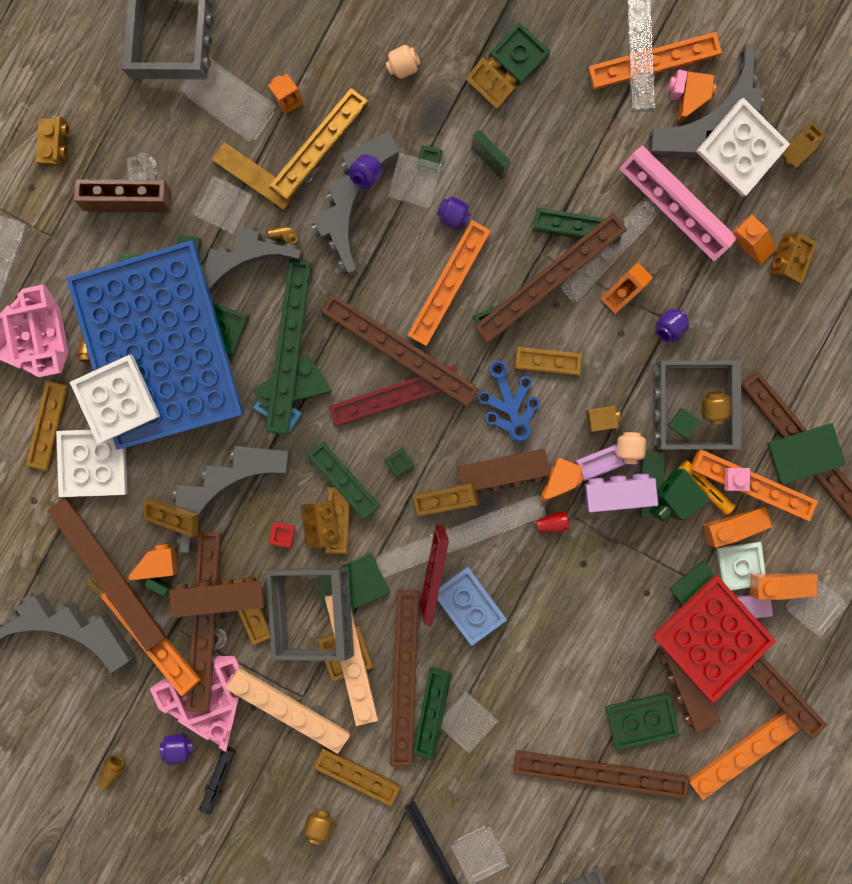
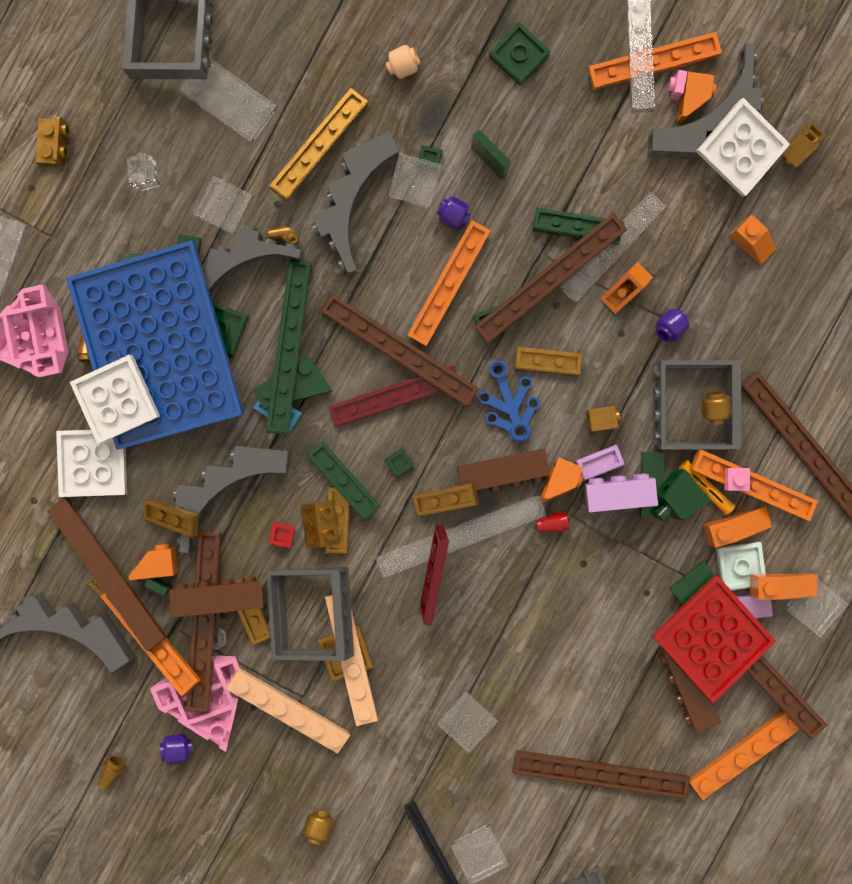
(46, 425): pearl gold tile -> none
(123, 195): reddish brown brick -> none
(213, 789): black pin -> none
(249, 174): pearl gold tile -> none
(285, 93): orange slope -> none
(357, 776): pearl gold tile -> none
(364, 581): dark green tile -> none
(365, 171): dark purple head -> none
(404, 678): reddish brown tile -> none
(432, 713): dark green tile -> none
(470, 606): medium blue plate -> none
(492, 81): pearl gold bracket -> none
(631, 447): light nougat head -> none
(642, 721): dark green tile -> none
(678, 203): bright pink brick -> none
(683, 423): dark green tile -> none
(793, 257): pearl gold bracket -> none
(806, 453): dark green tile -> none

